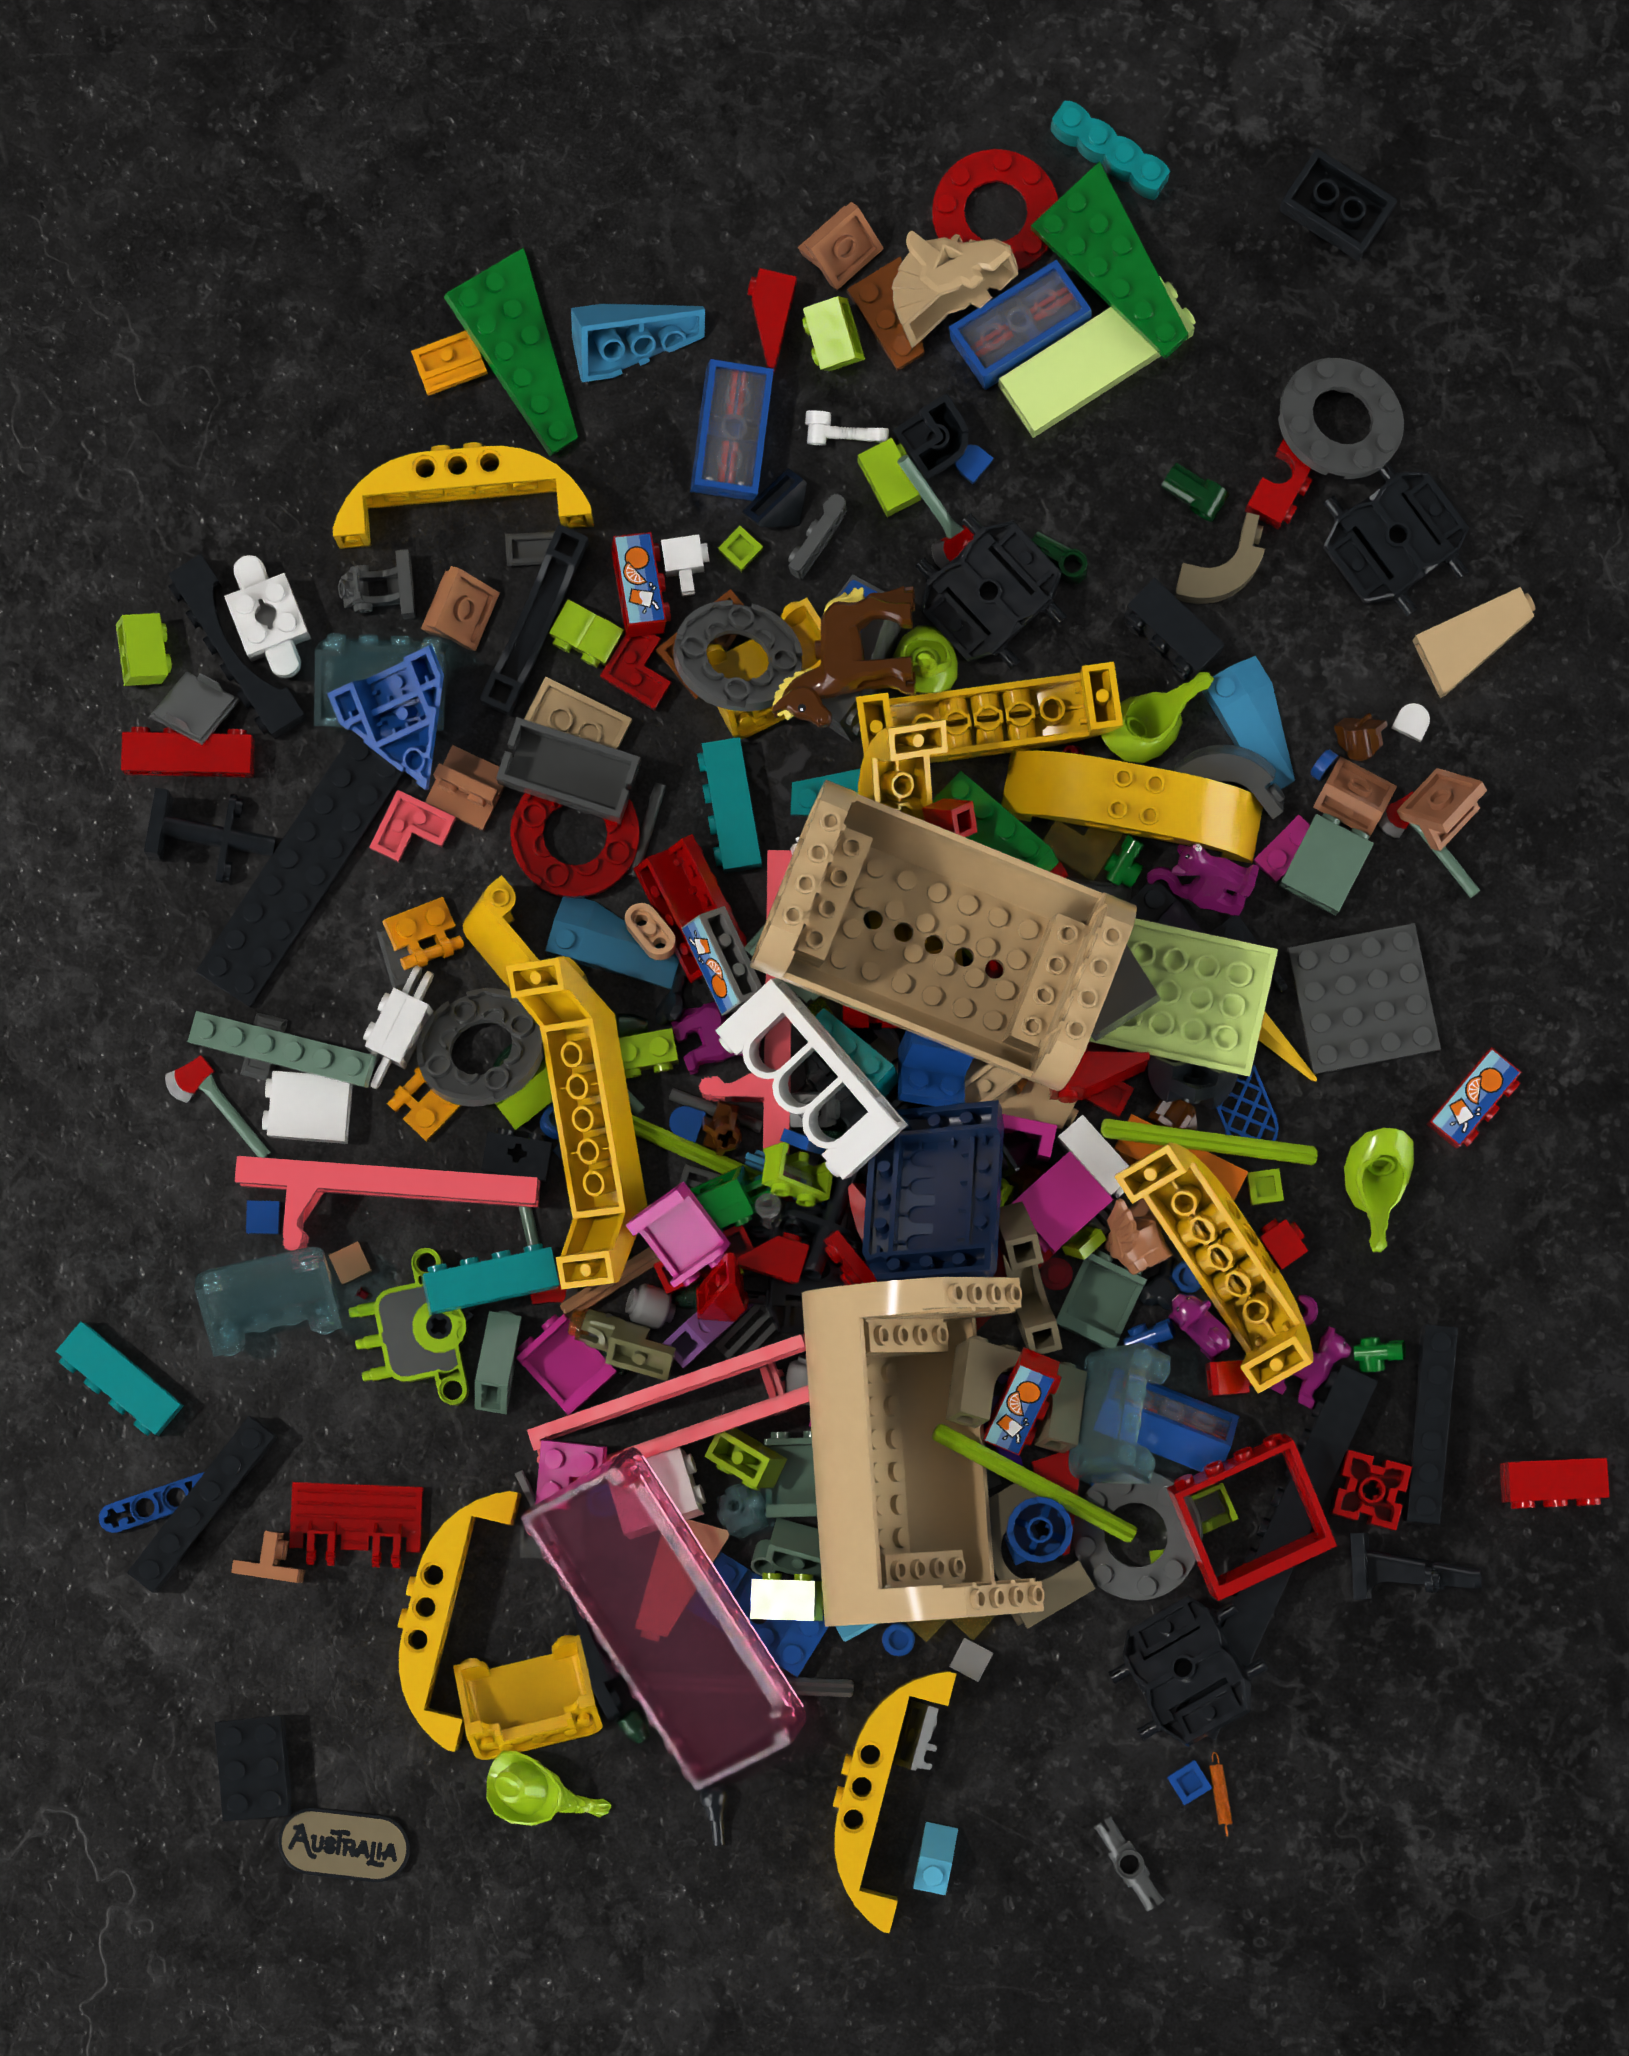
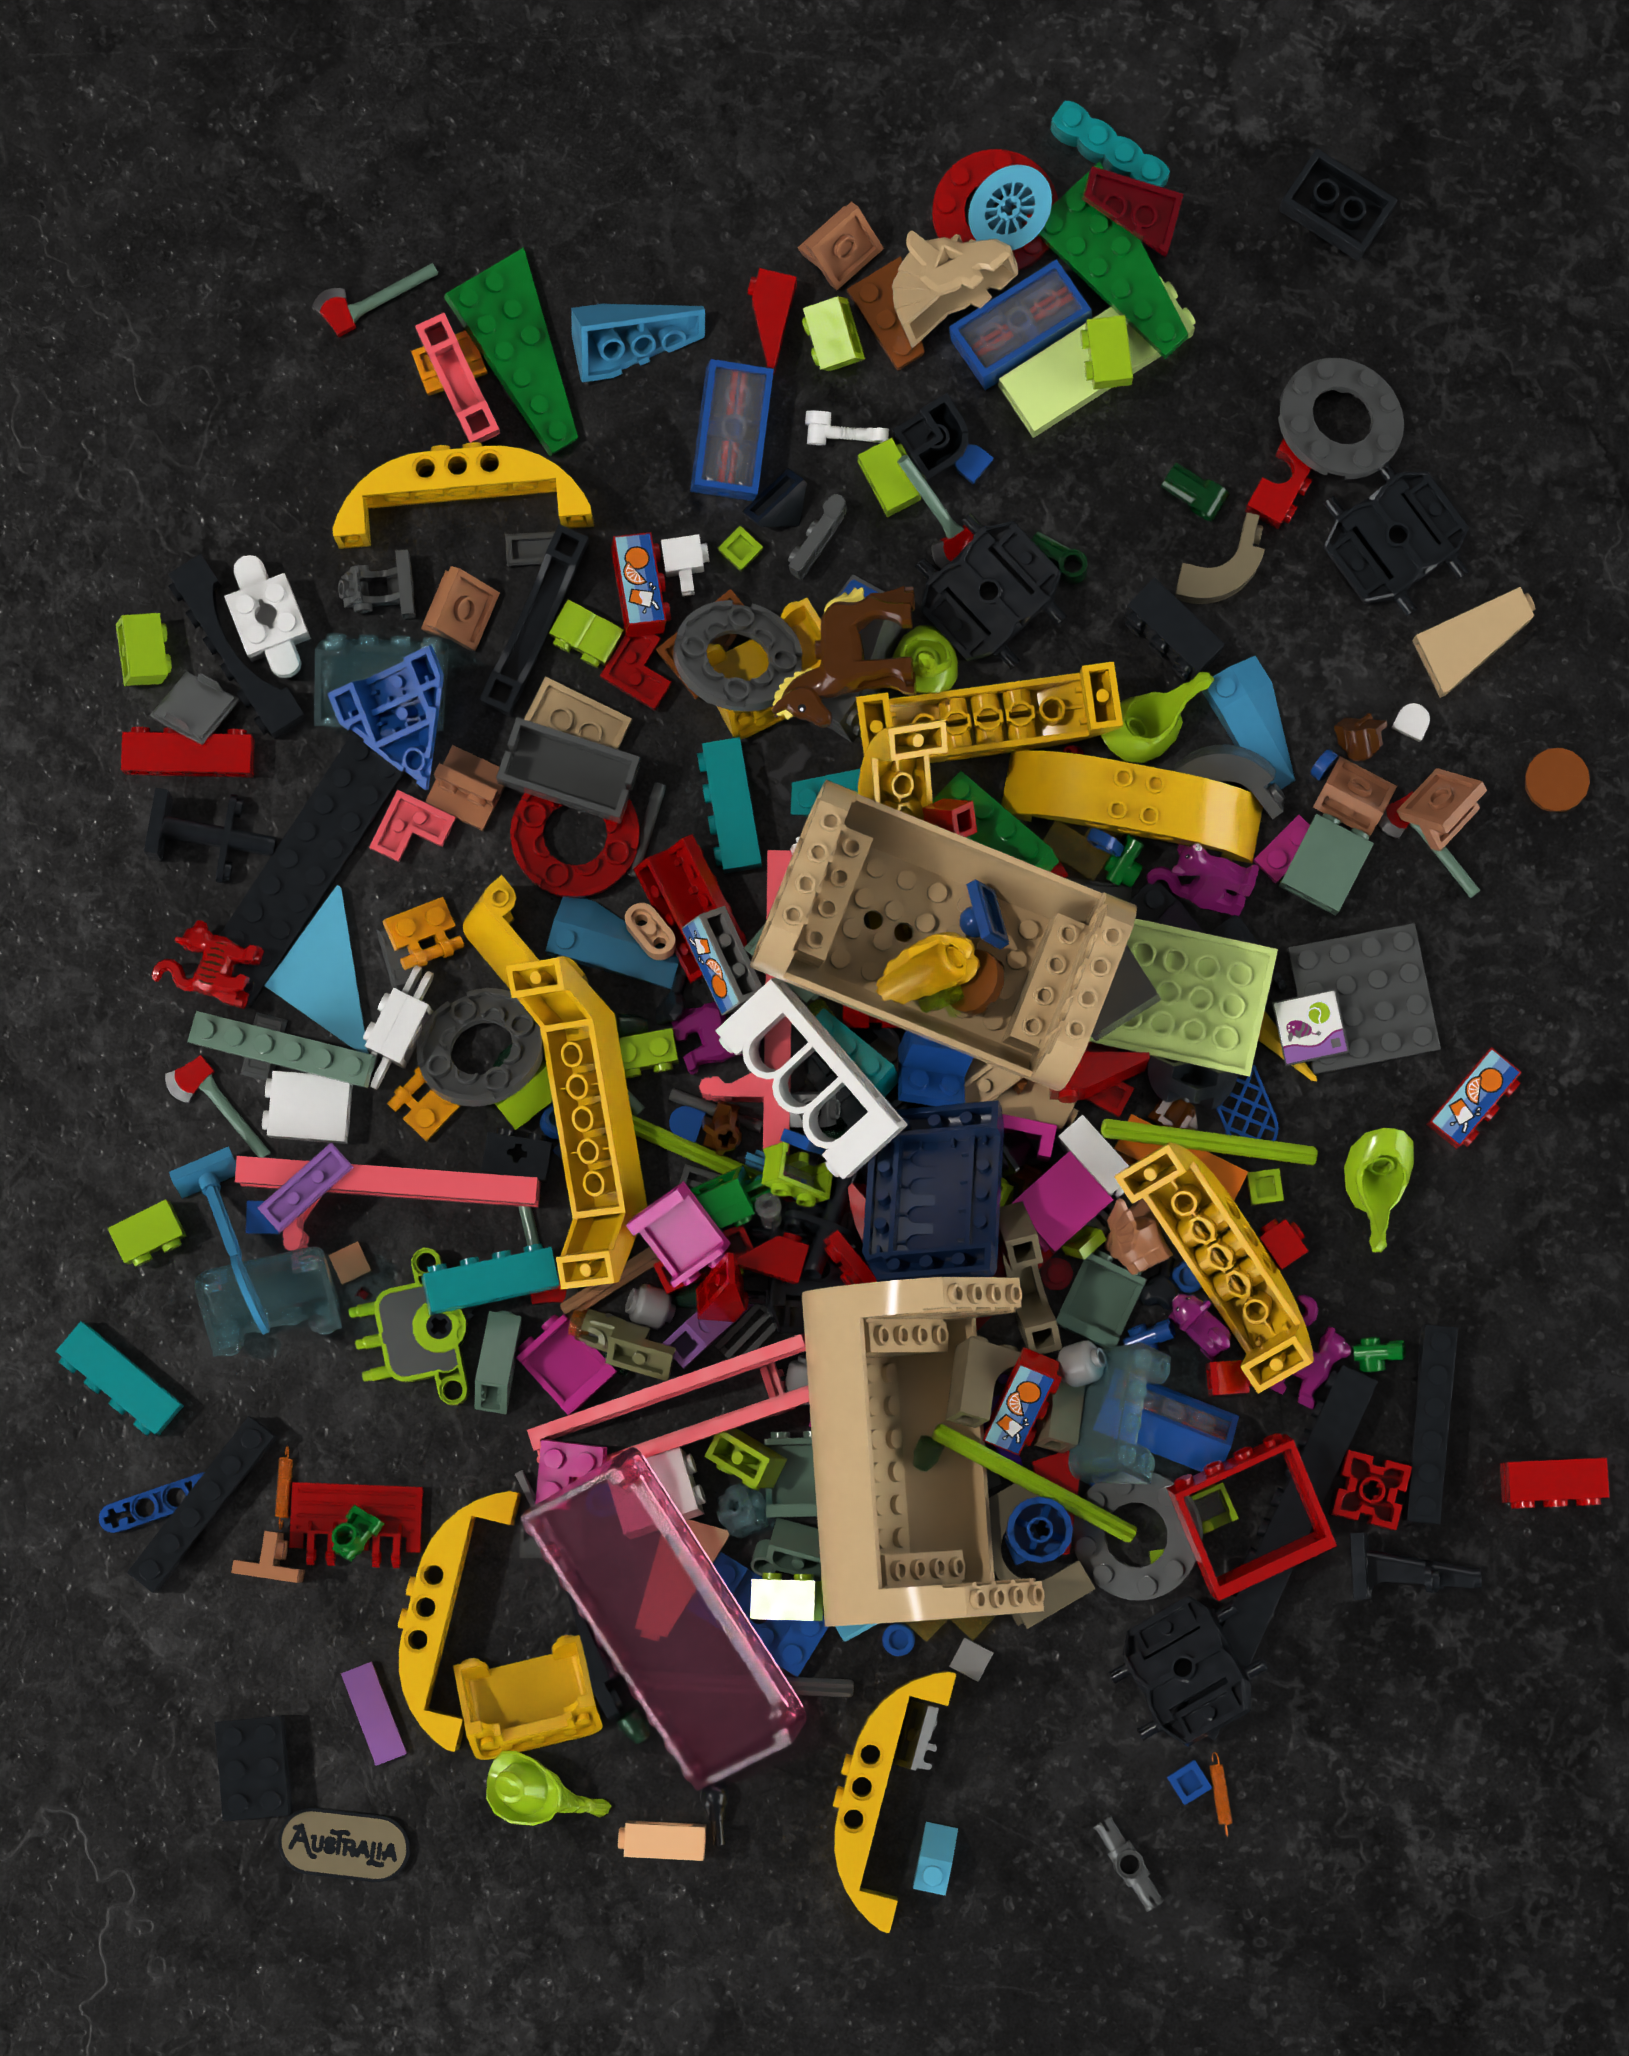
(147, 1233): none -> lime brick
(206, 1176): none -> dark azure piece
(216, 967): none -> red animal
(283, 1487): none -> orange piece
(305, 1187): none -> medium lavender tile
(321, 975): none -> medium azure tile
(342, 317): none -> piece
(352, 1536): none -> green plate
(374, 1713): none -> medium lavender tile
(457, 379): none -> coral arch
(663, 1840): none -> light nougat window
(927, 1453): none -> clear green hose
(928, 967): none -> yellow hair
(941, 999): none -> clear neon green tile
(983, 986): none -> dark orange tile
(984, 916): none -> blue tile
(999, 183): none -> medium azure piece
(1081, 1363): none -> light grey head
(1105, 842): none -> blue tile
(1108, 352): none -> lime brick
(1135, 205): none -> dark red wing
(1310, 1027): none -> tile
(1557, 780): none -> dark orange tile

